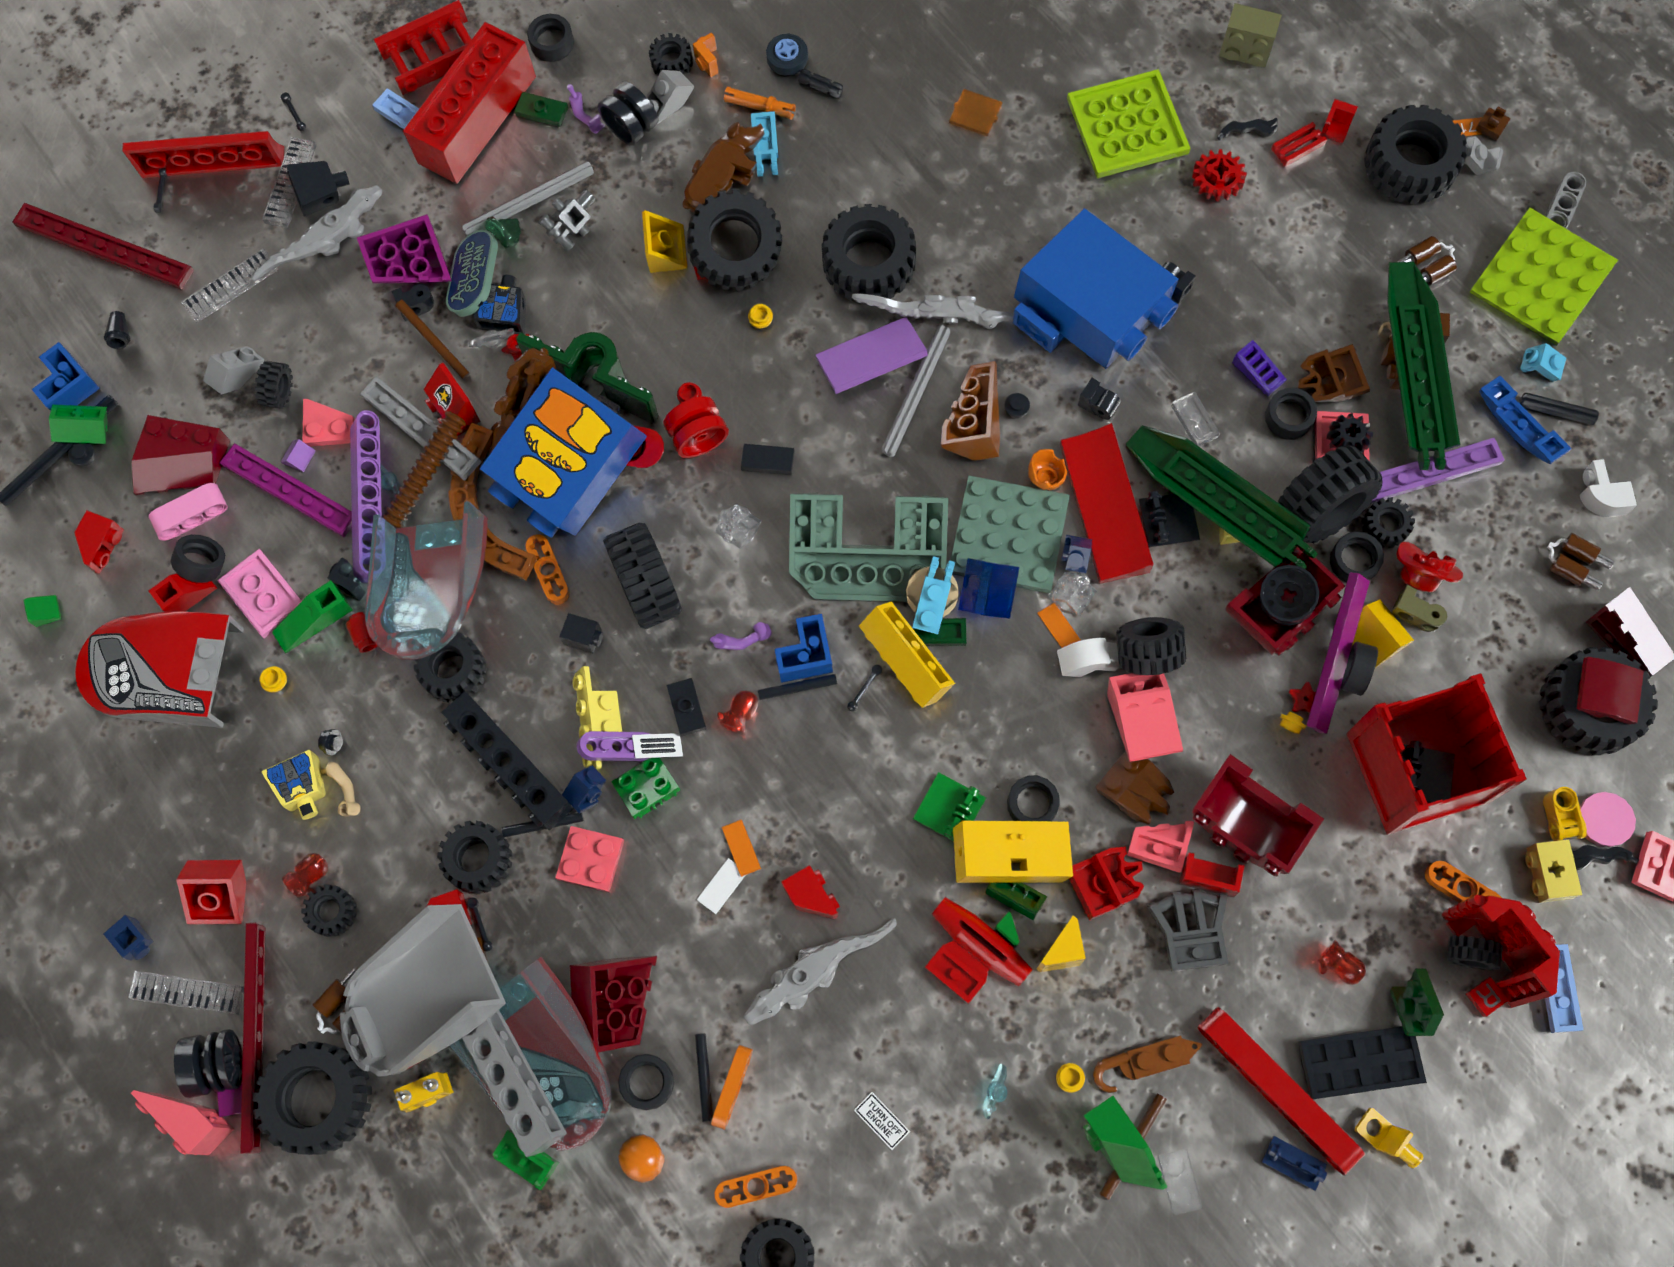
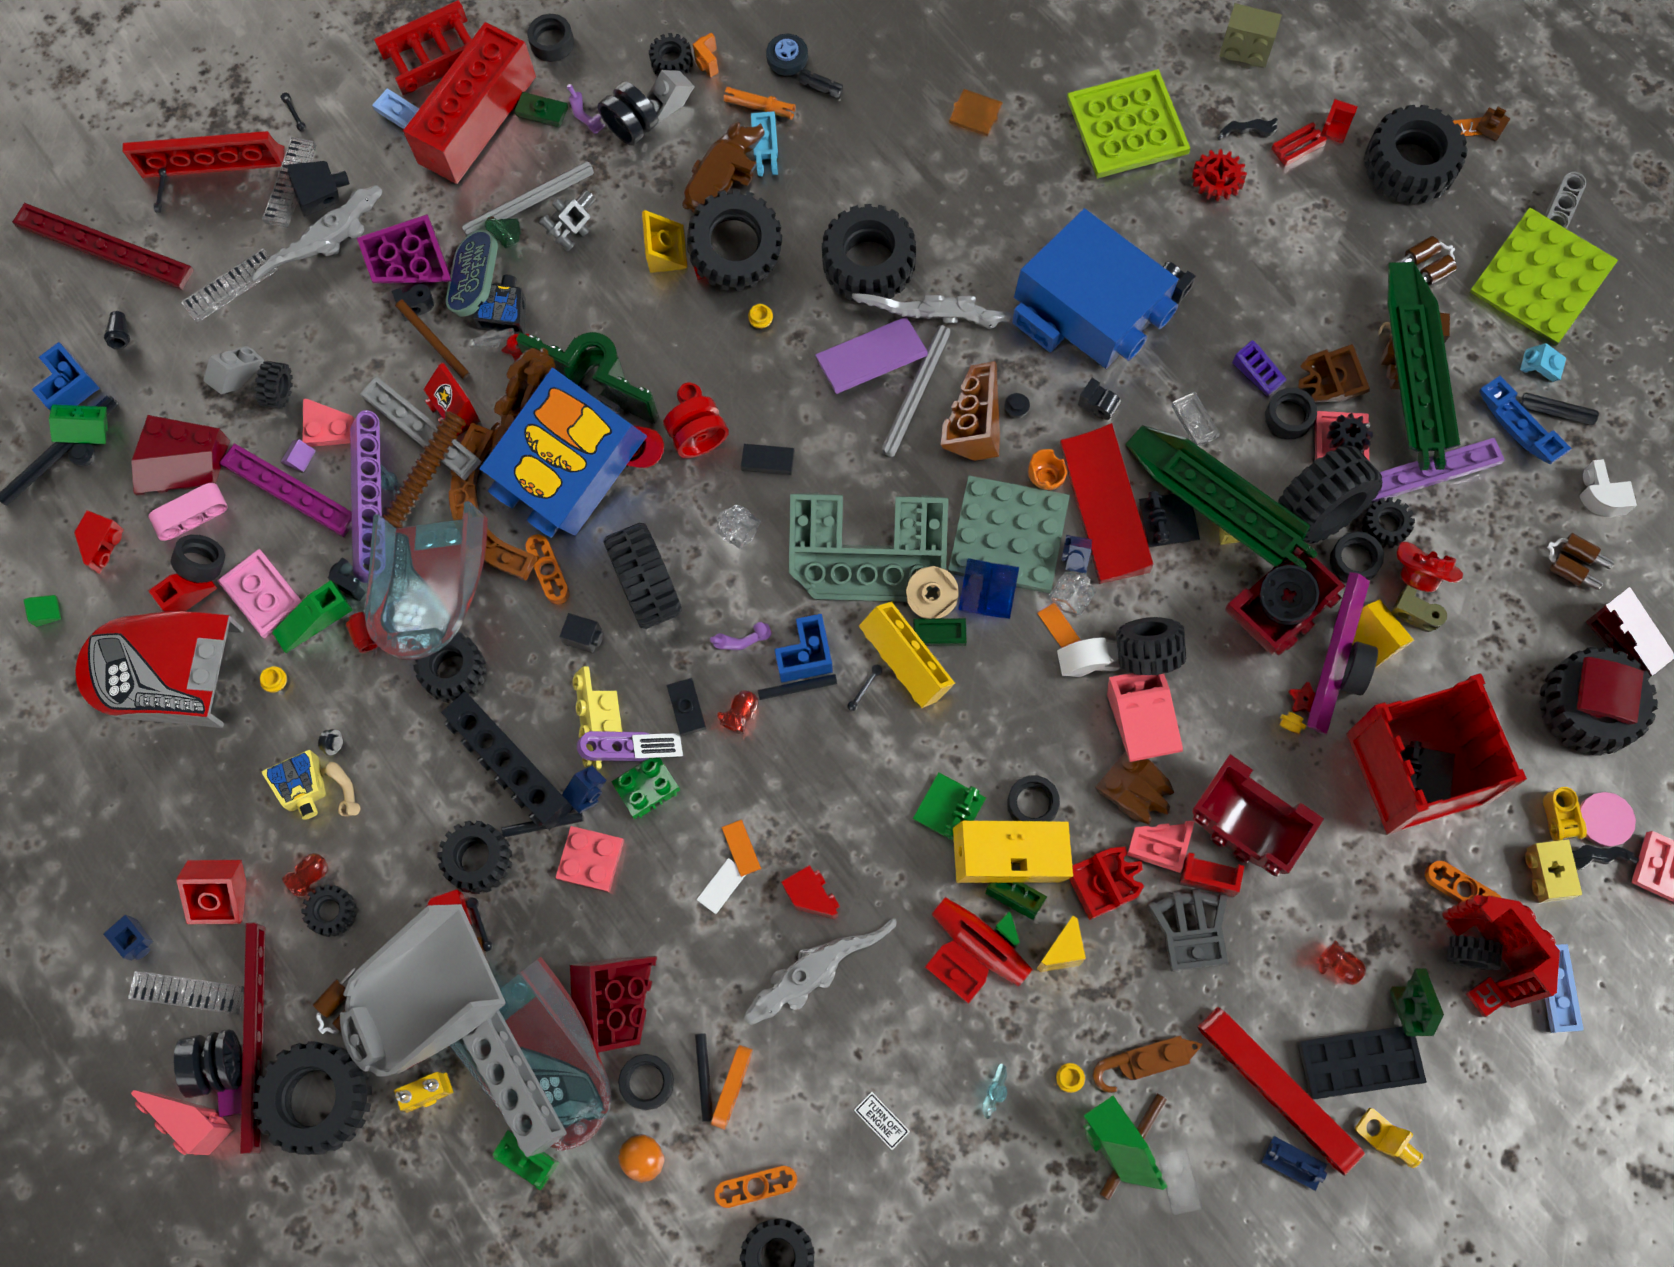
(933, 598): medium azure hinge -> none
(1480, 158): light grey bracket -> none

